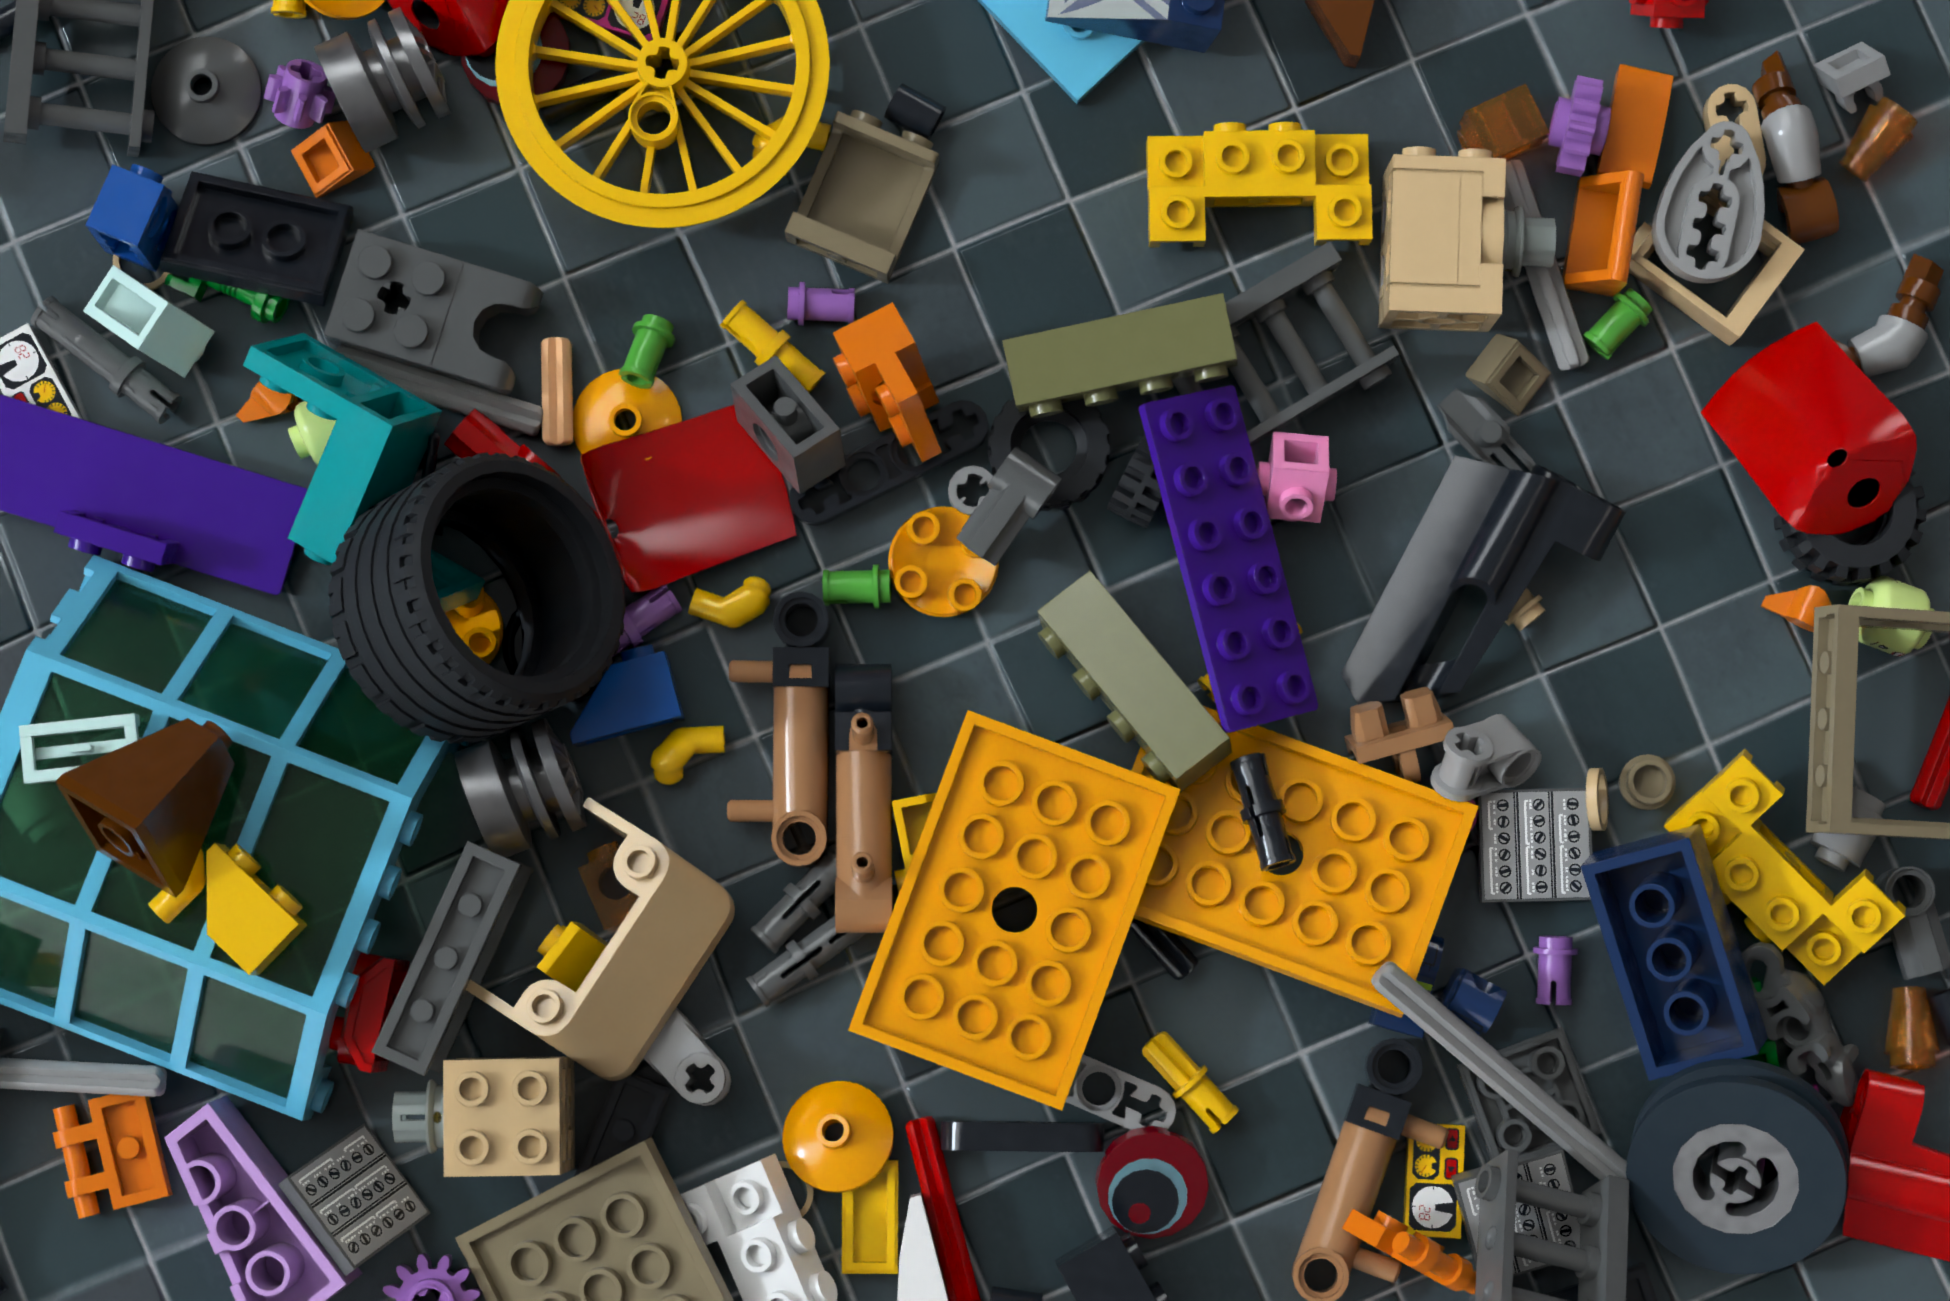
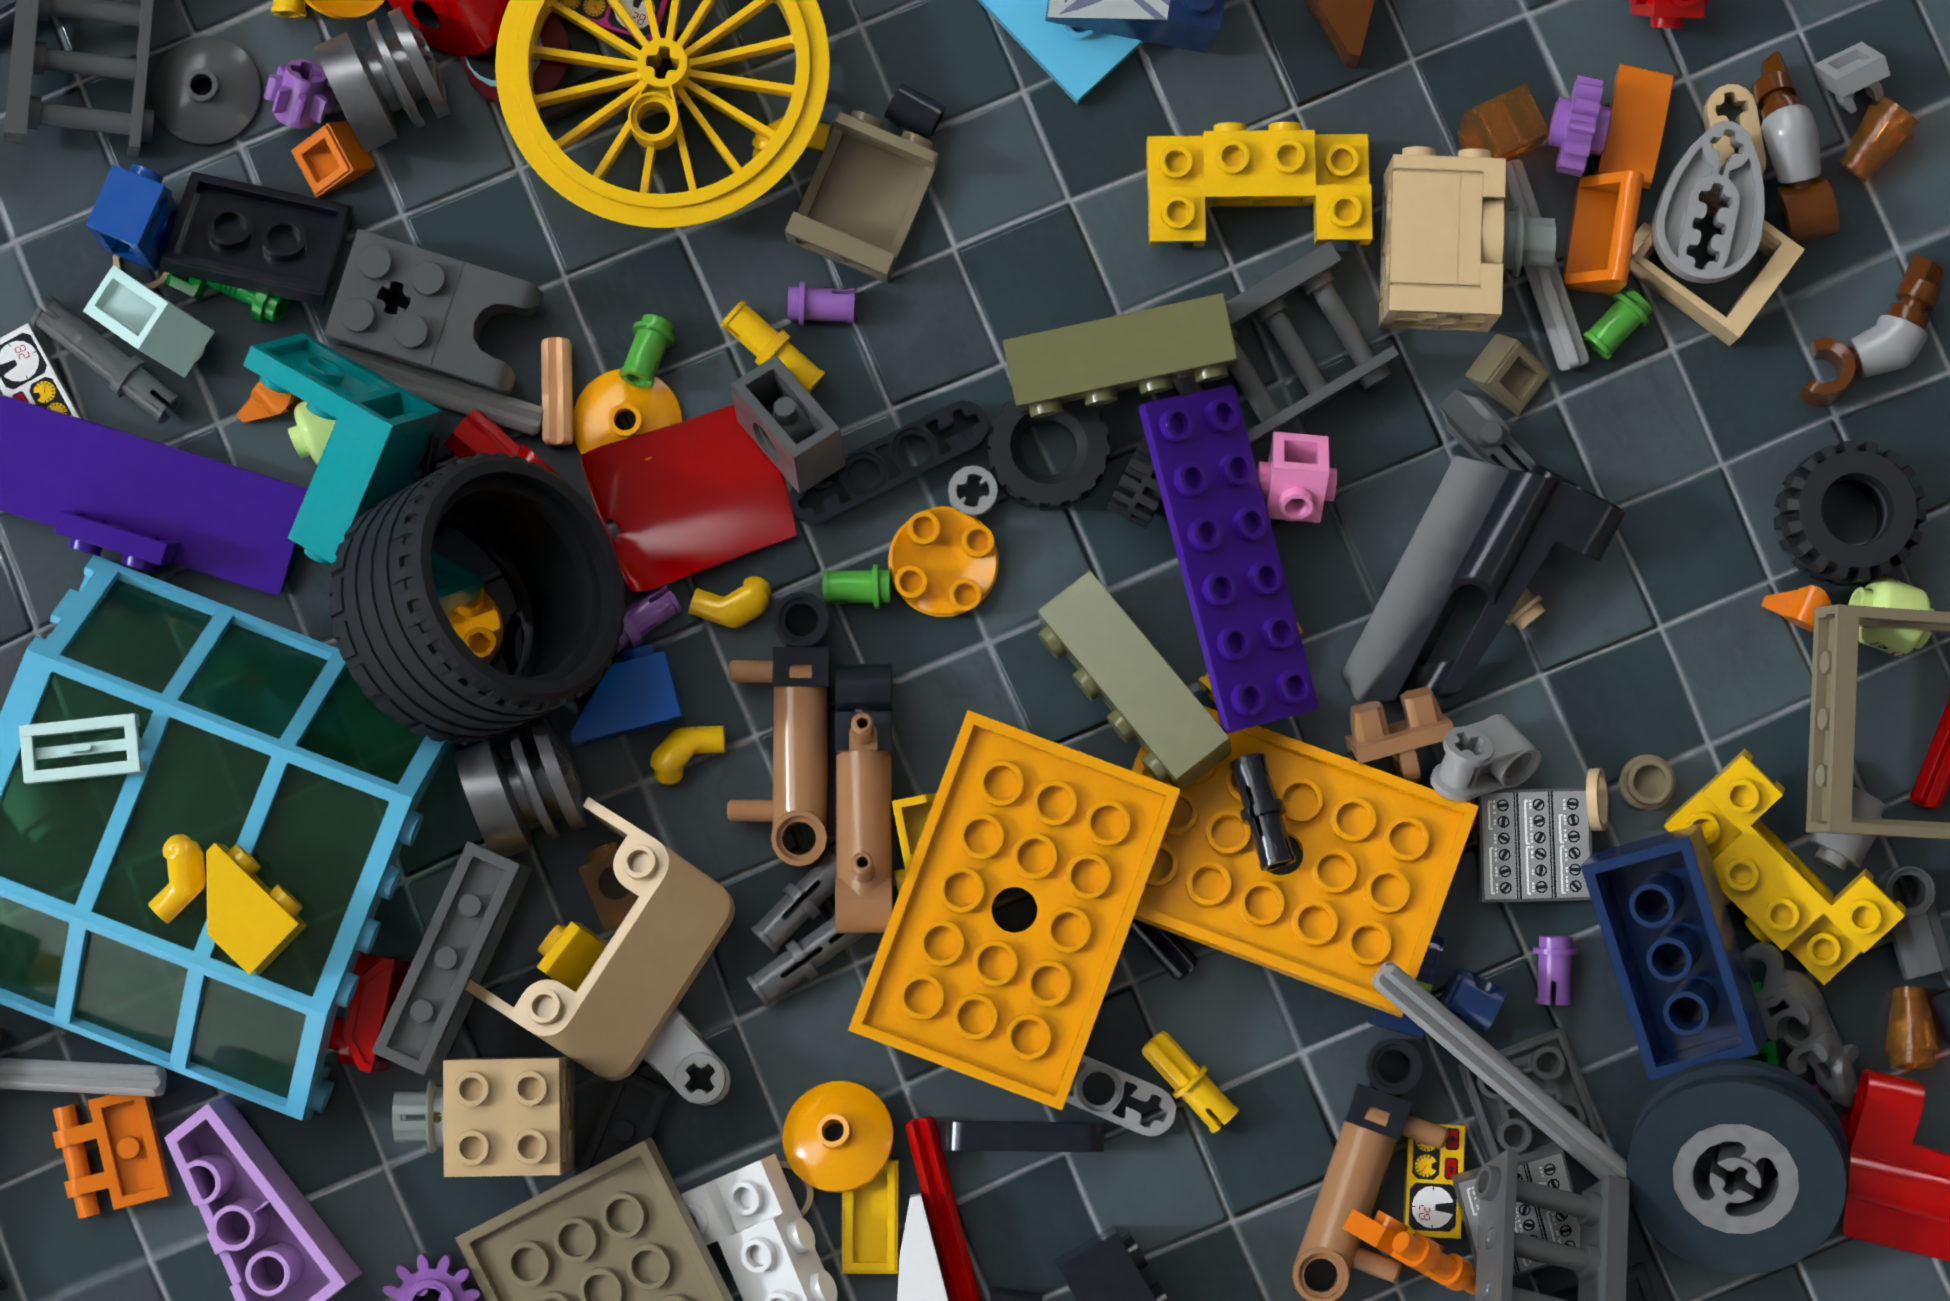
(153, 799): reddish brown slope -> none
(354, 1199): tile -> none
(888, 378): orange brick -> none
(1015, 495): dark grey piece -> none
(1151, 1182): tile -> none
(1795, 410): red piece -> none

